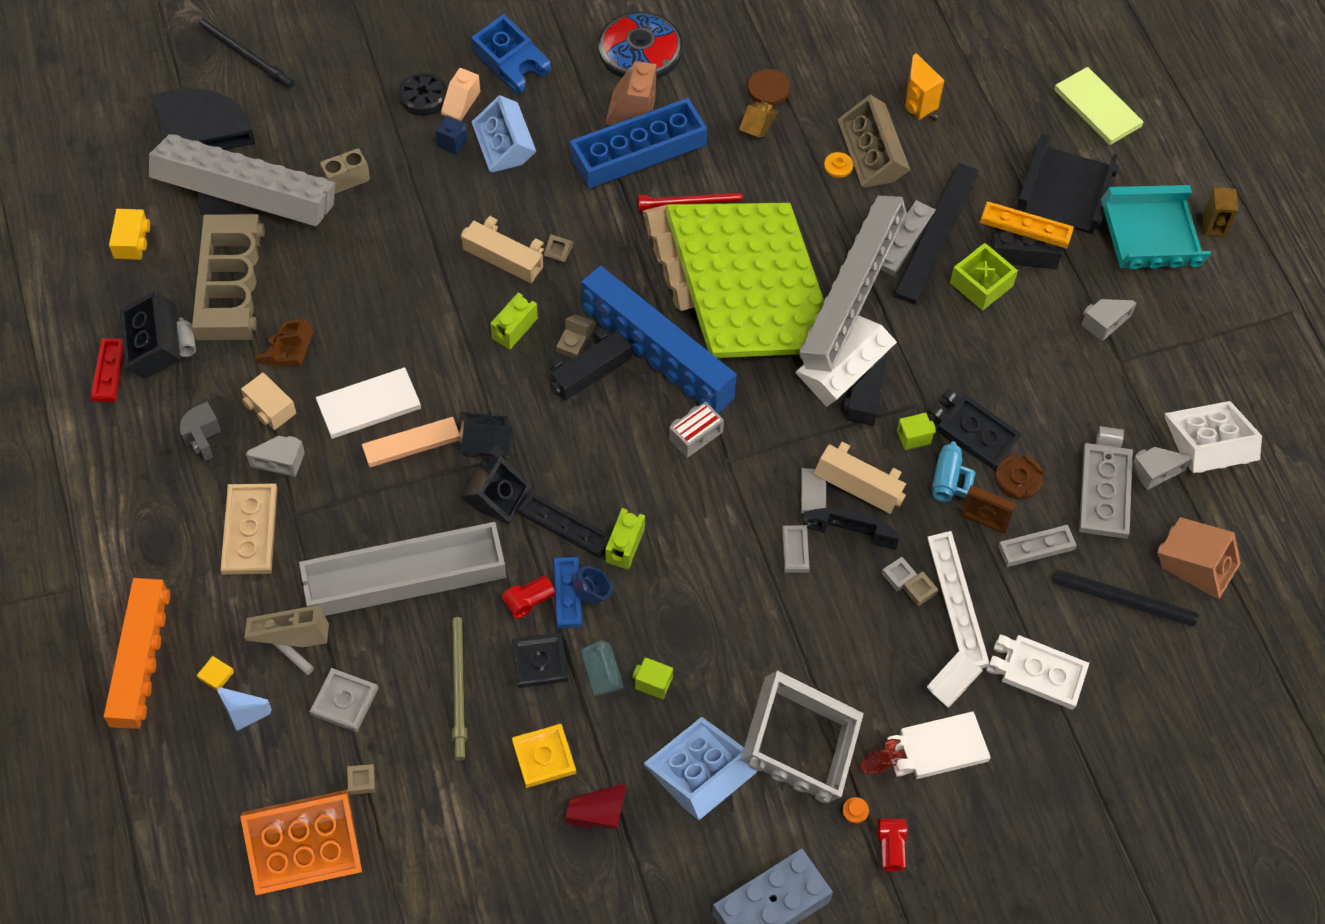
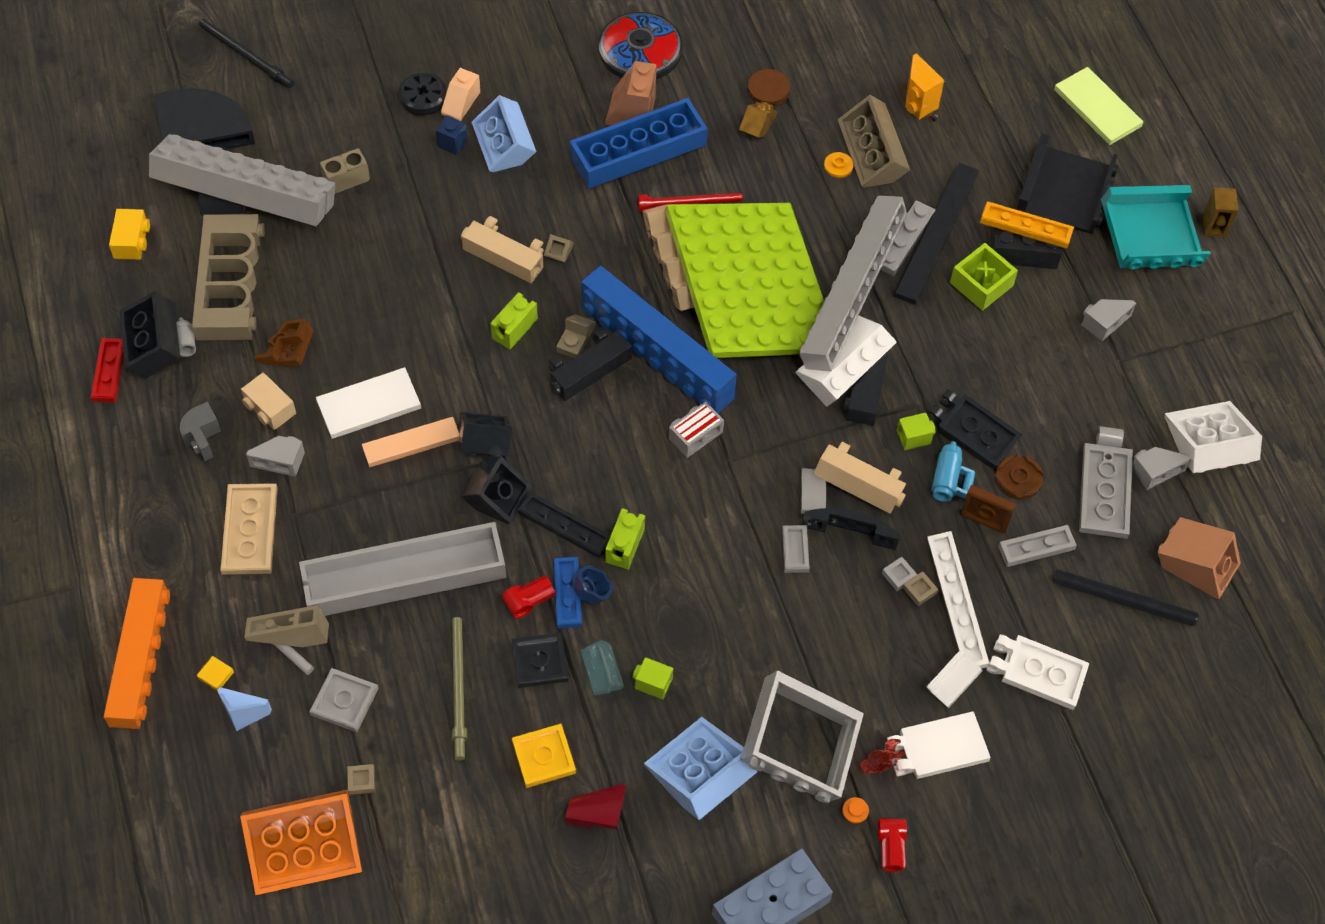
(509, 53): blue brick -> none

